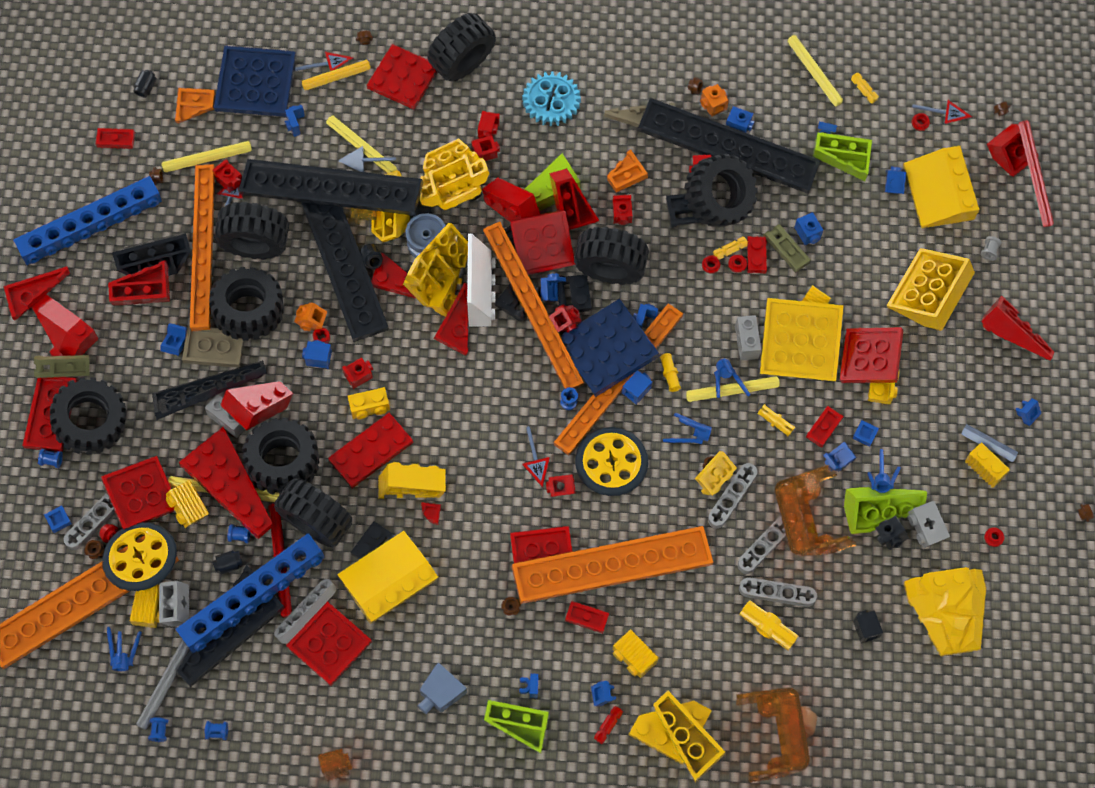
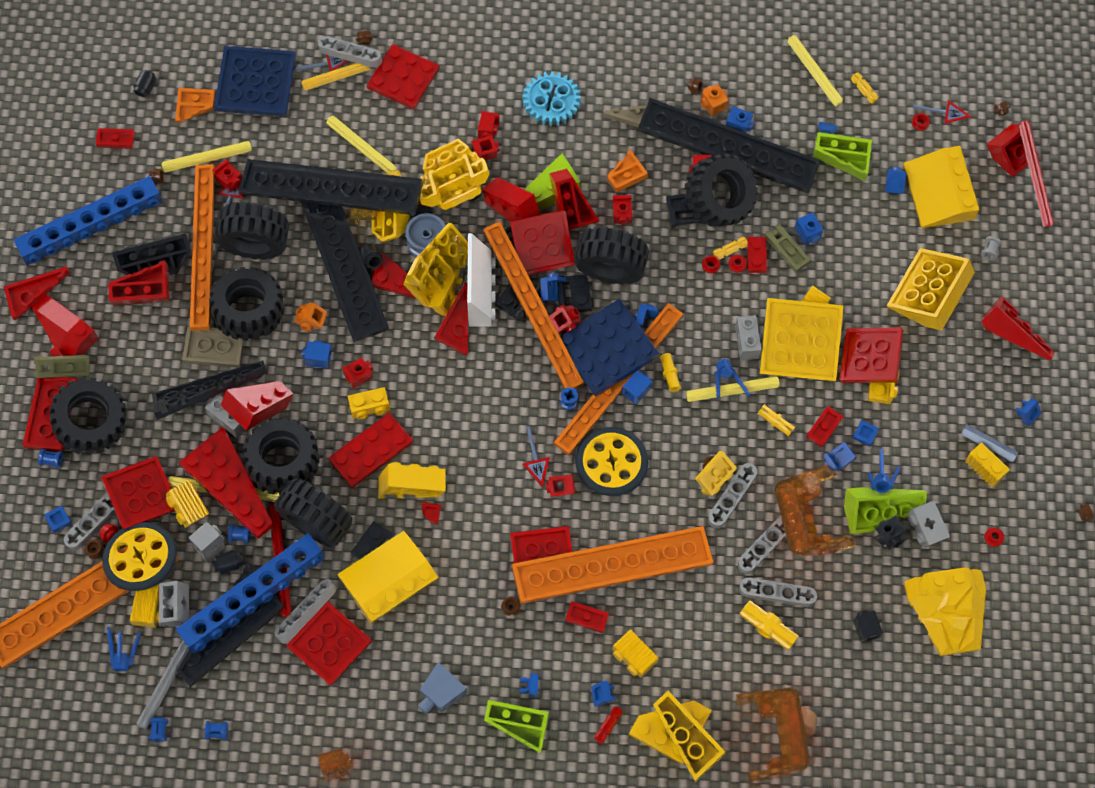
(174, 339): blue bracket -> none
(207, 541): none -> light grey brick
(292, 115): blue bracket -> none
(318, 332): red bush -> none
(330, 46): none -> light grey beam
(356, 159): sand blue piece -> none
(461, 47): black tyre -> none
(701, 431): blue plant -> none

